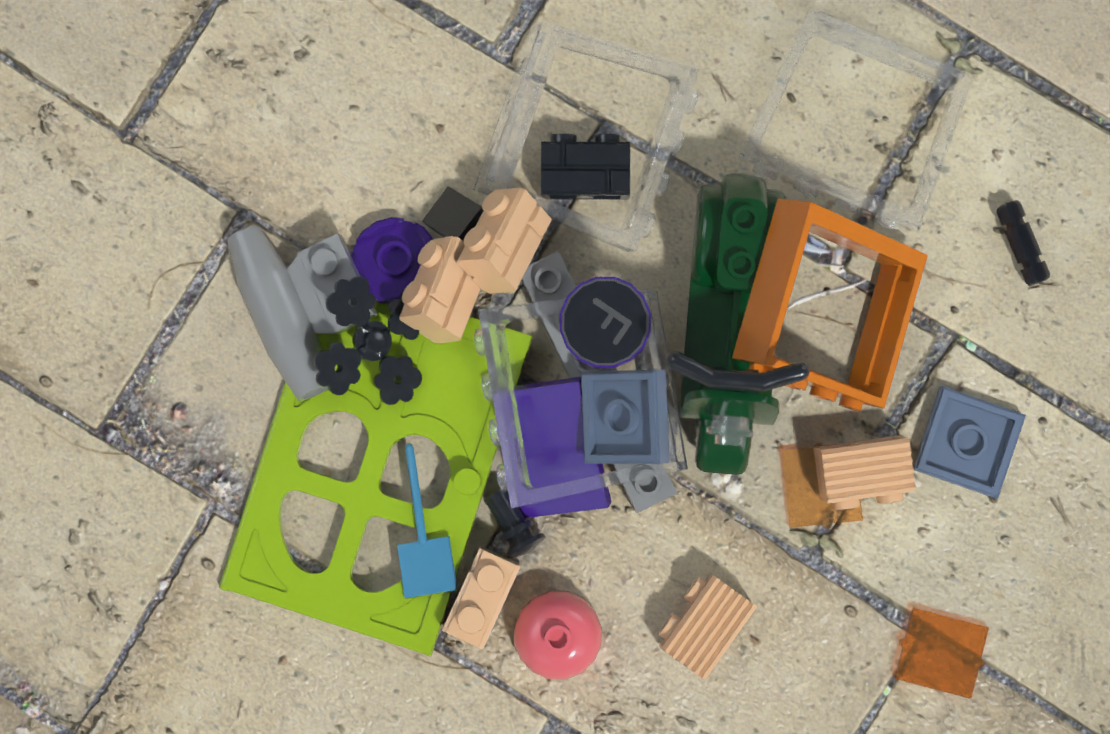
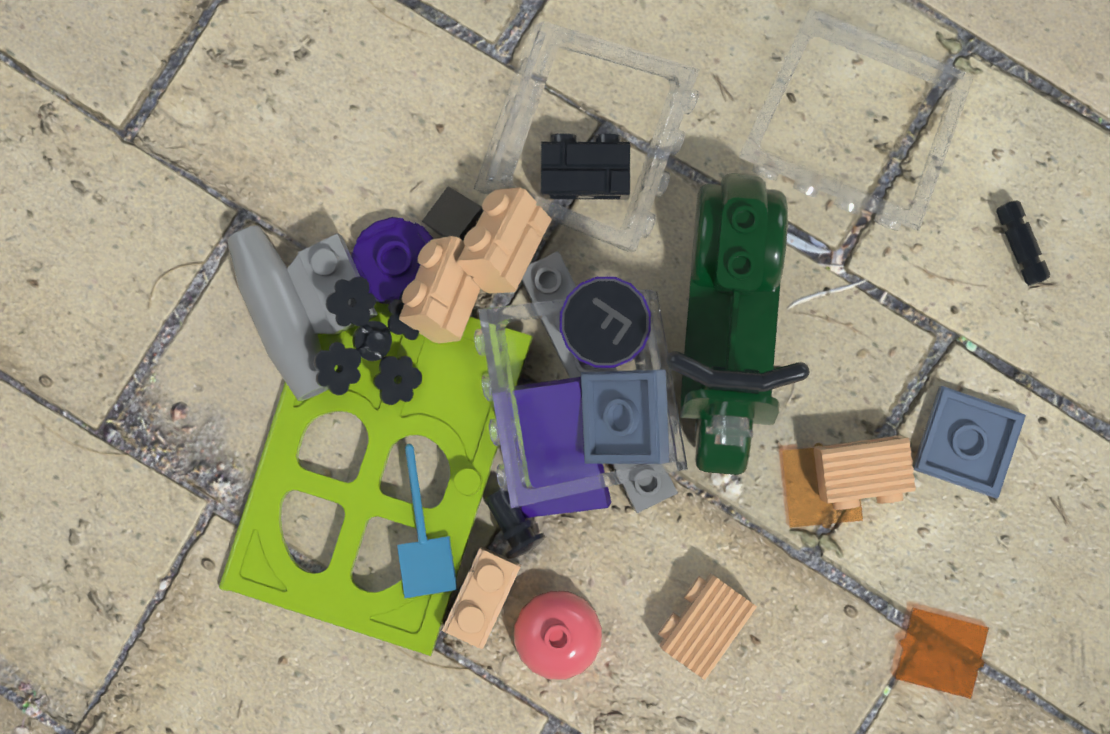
(886, 317): orange window -> none

